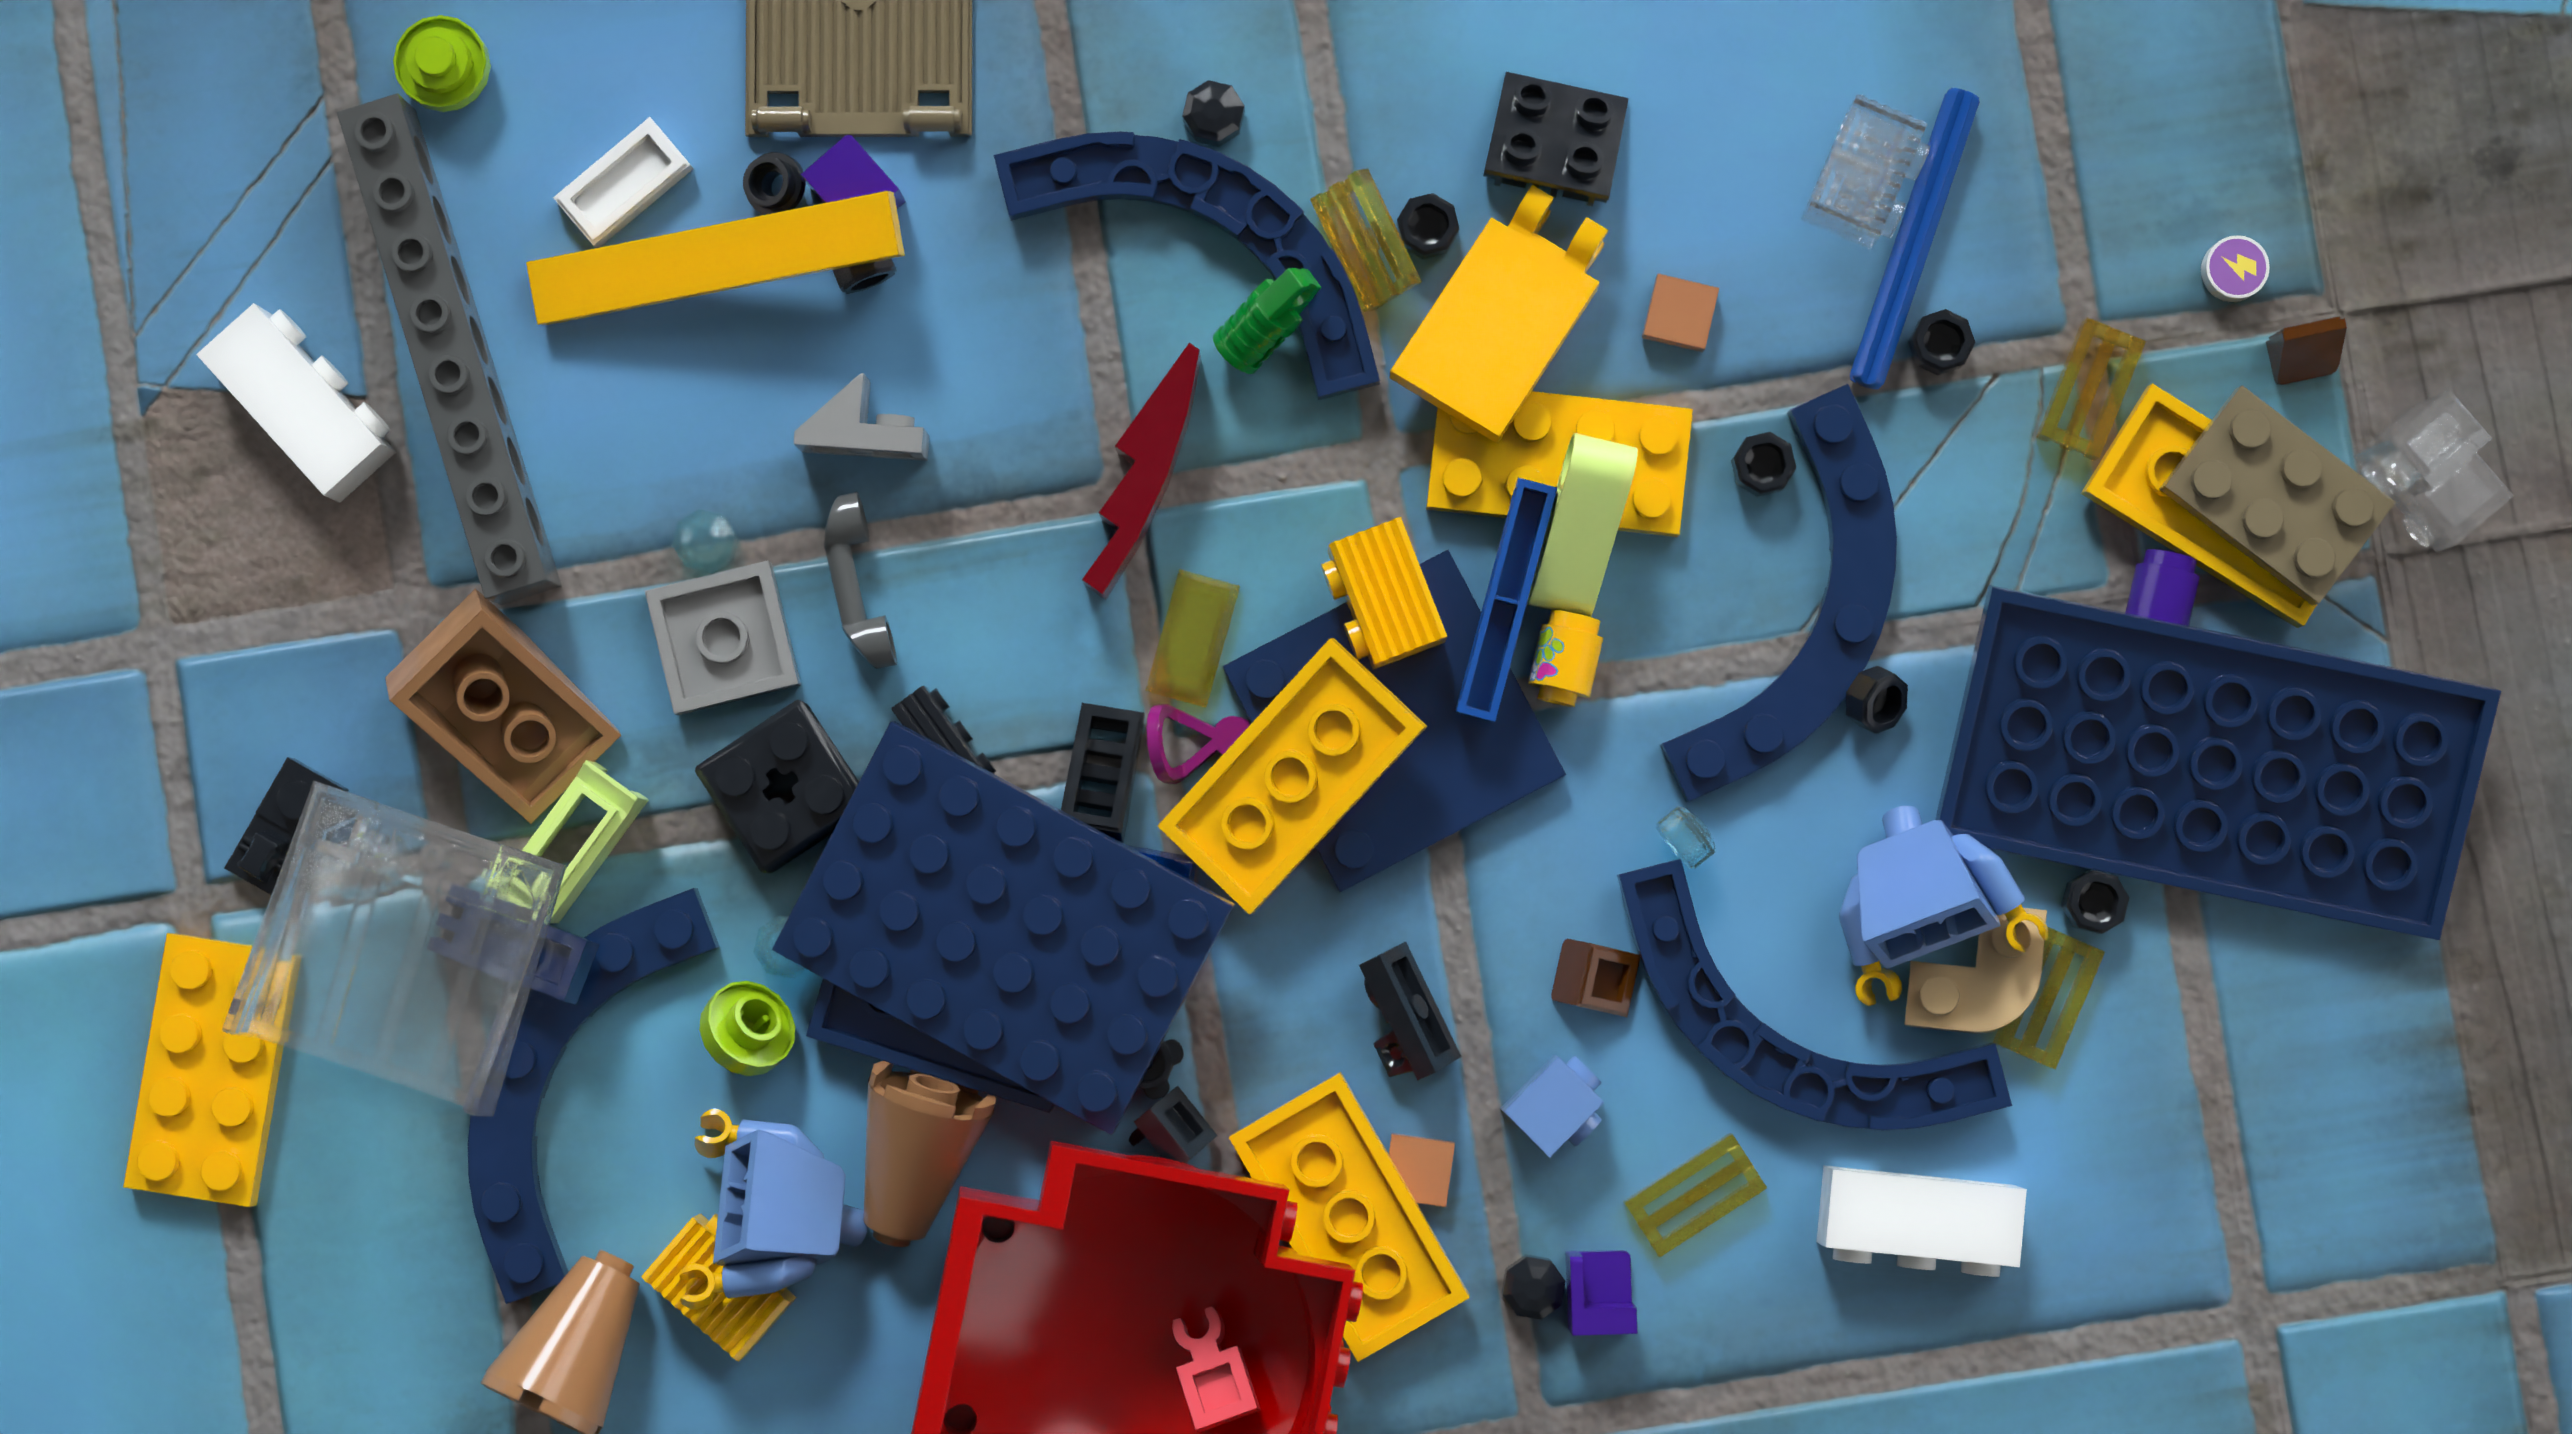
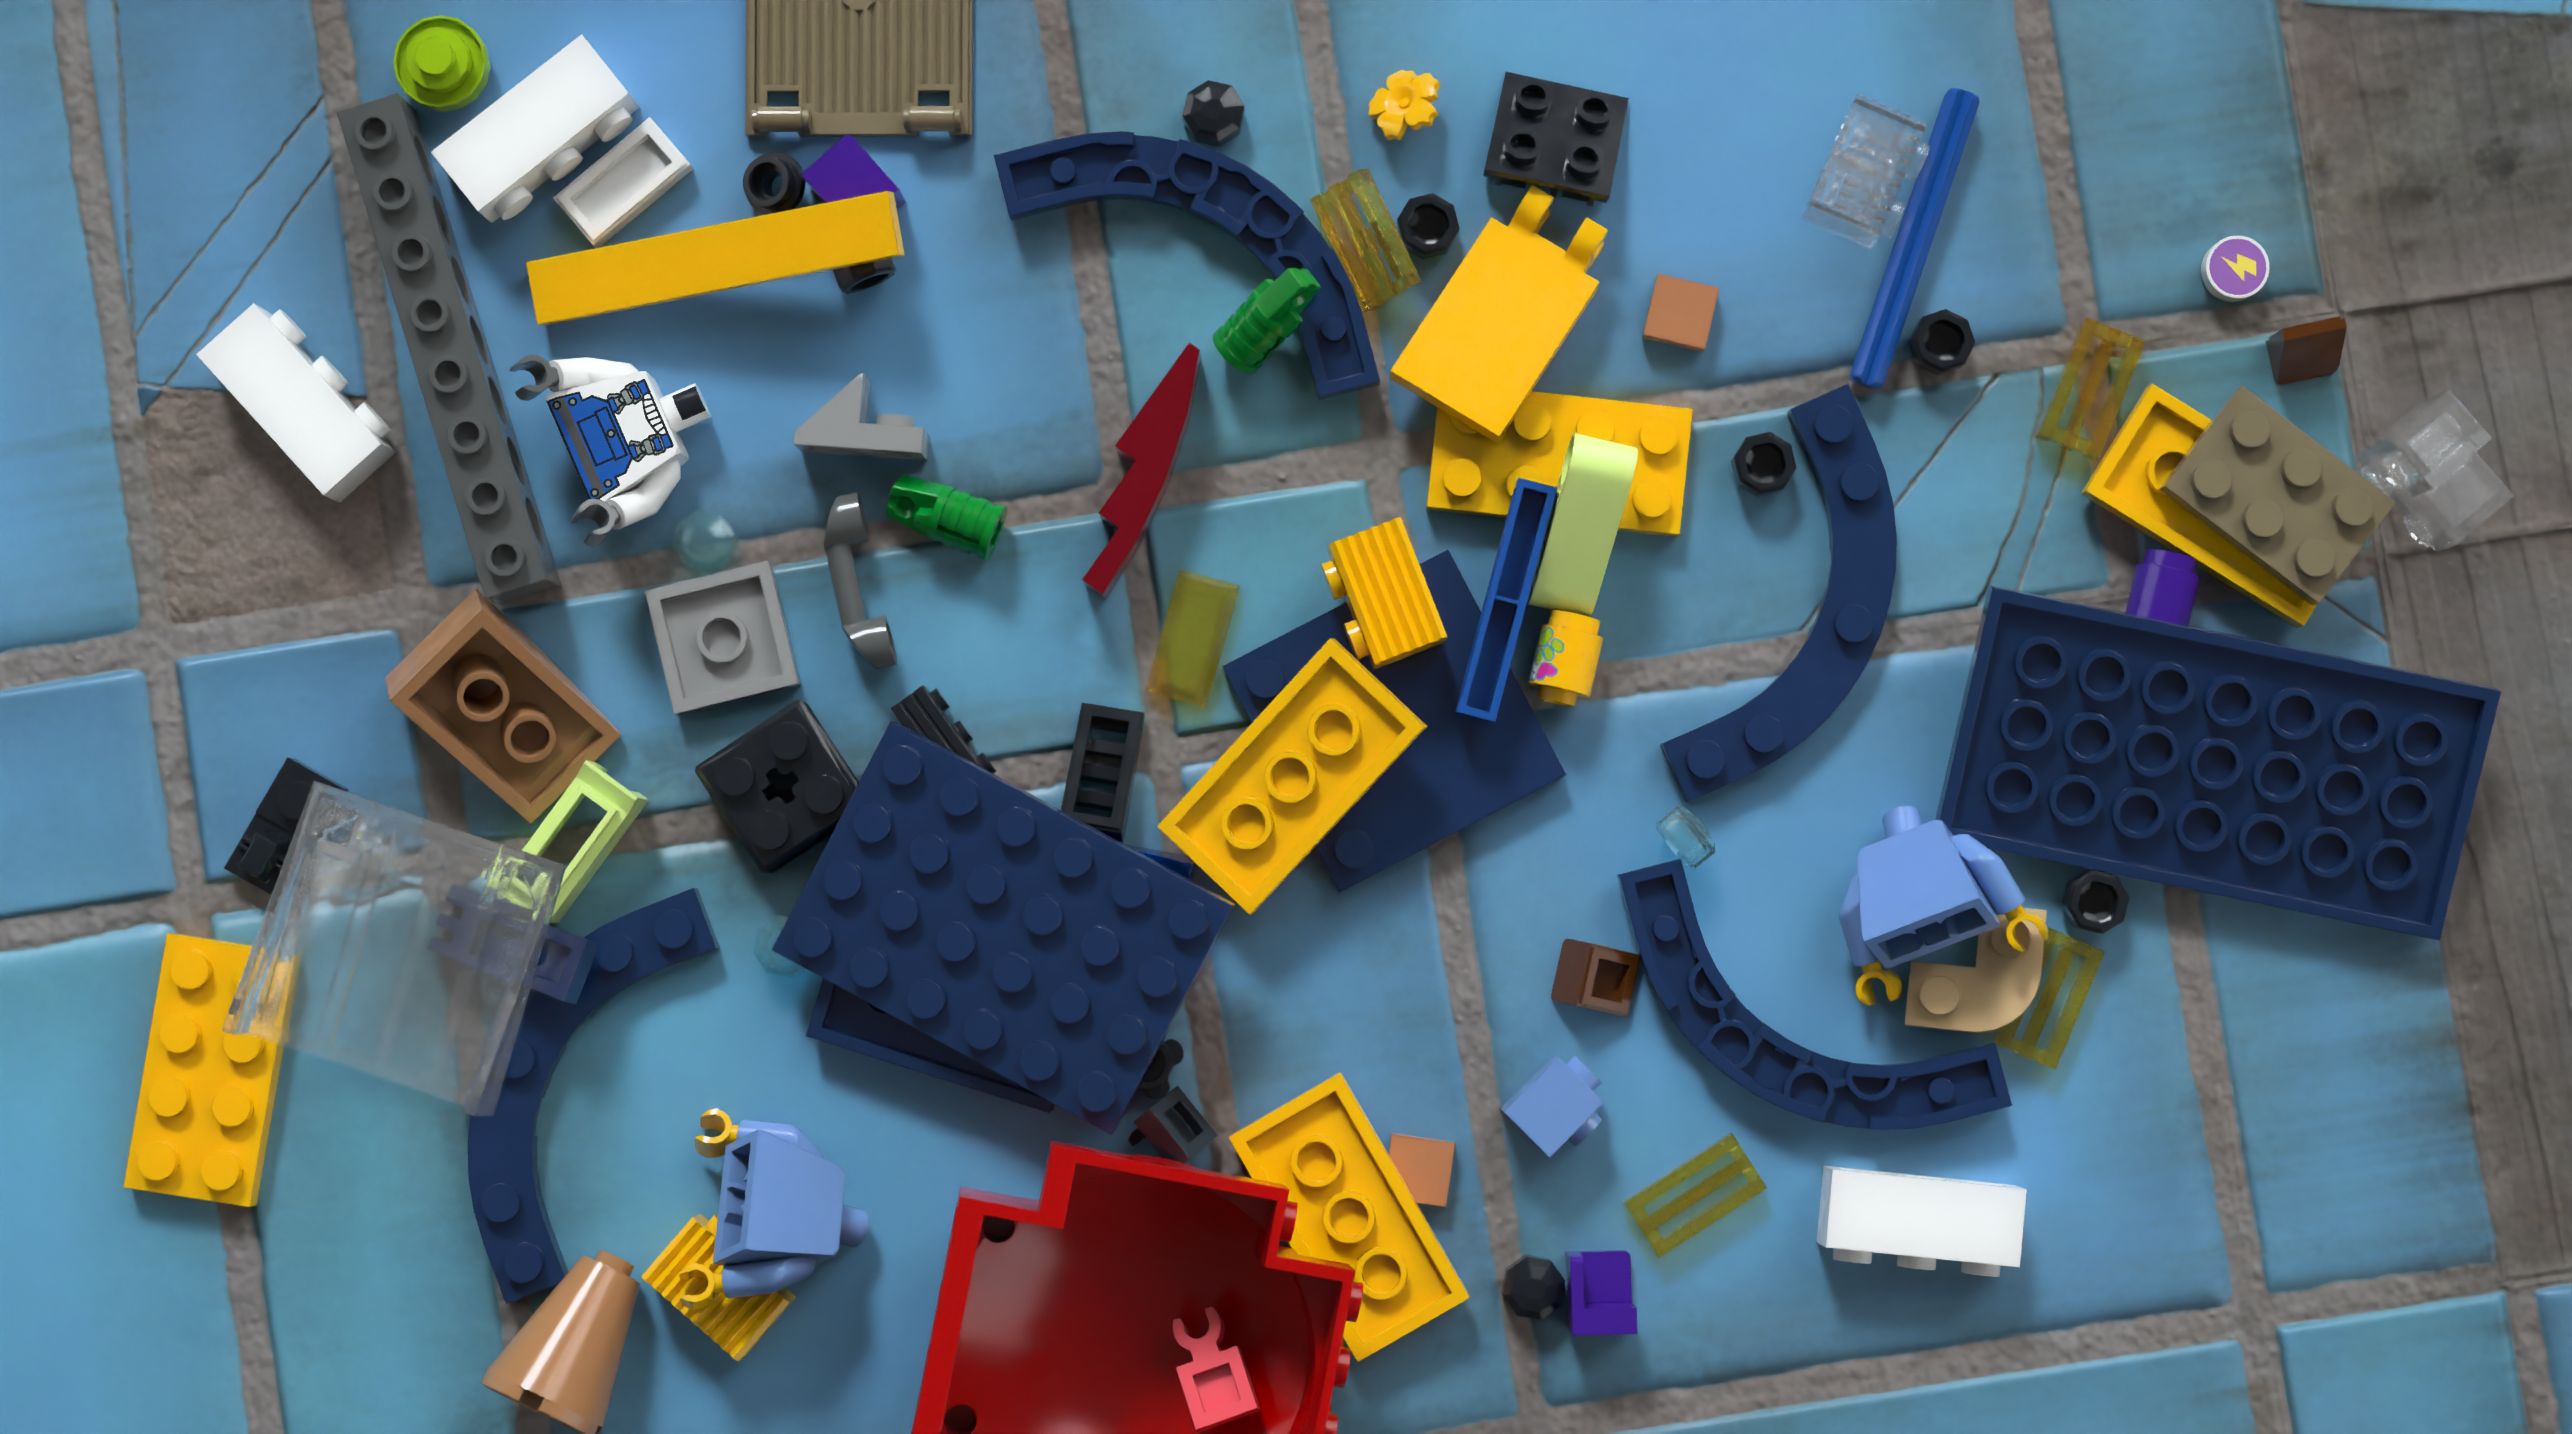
(536, 131): none -> white brick
(616, 434): none -> torso
(747, 1028): lime plate -> none
(916, 1148): medium nougat cone -> none
(947, 515): none -> green hinge
(1222, 737): magenta piece -> none
(1405, 103): none -> yellow plant
(1419, 1033): black hinge -> none
(1876, 699): black tile -> none

